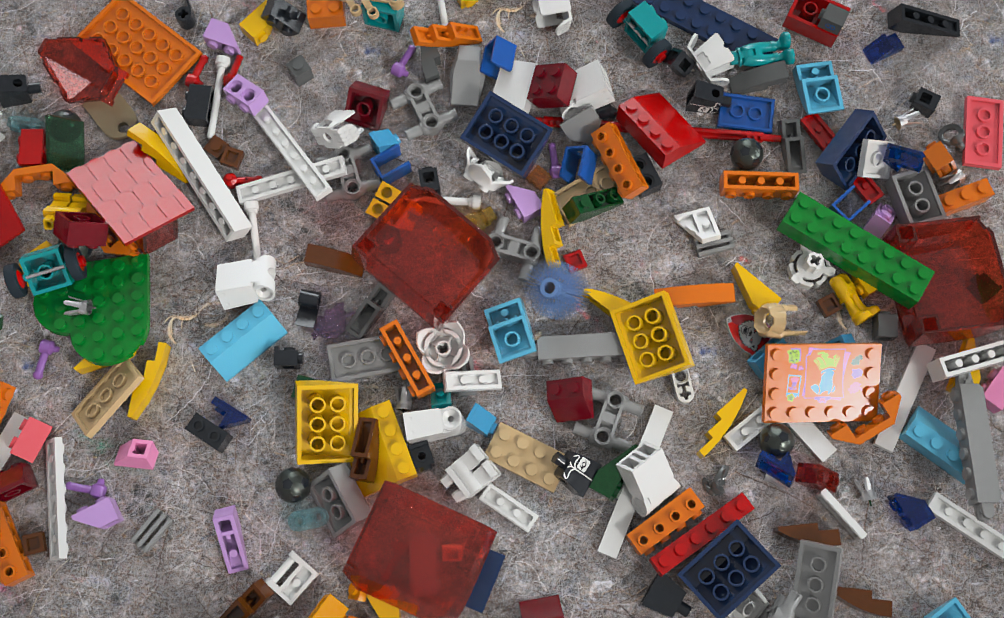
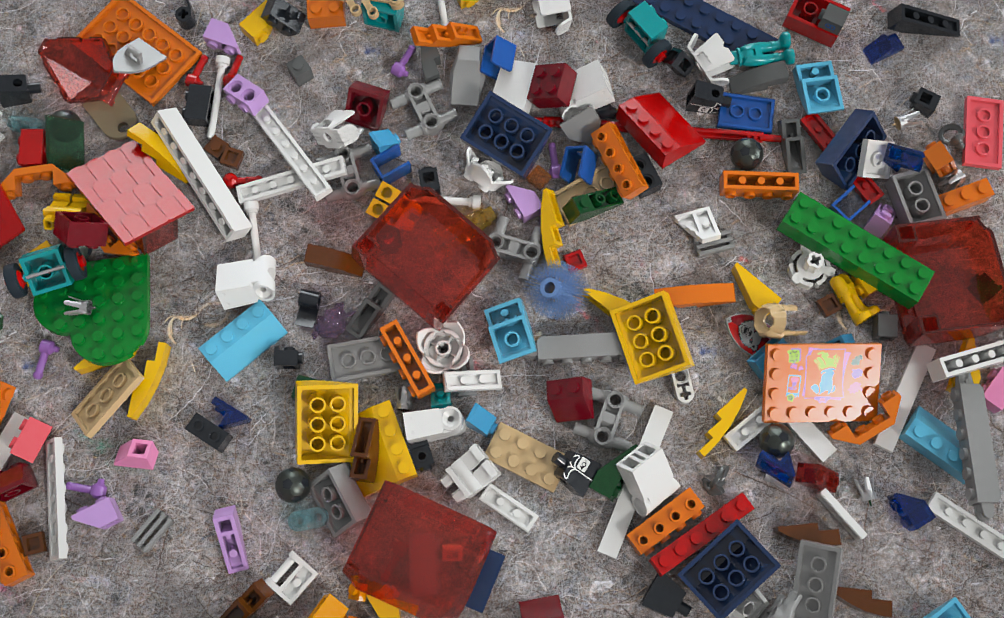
(136, 58): none -> shield

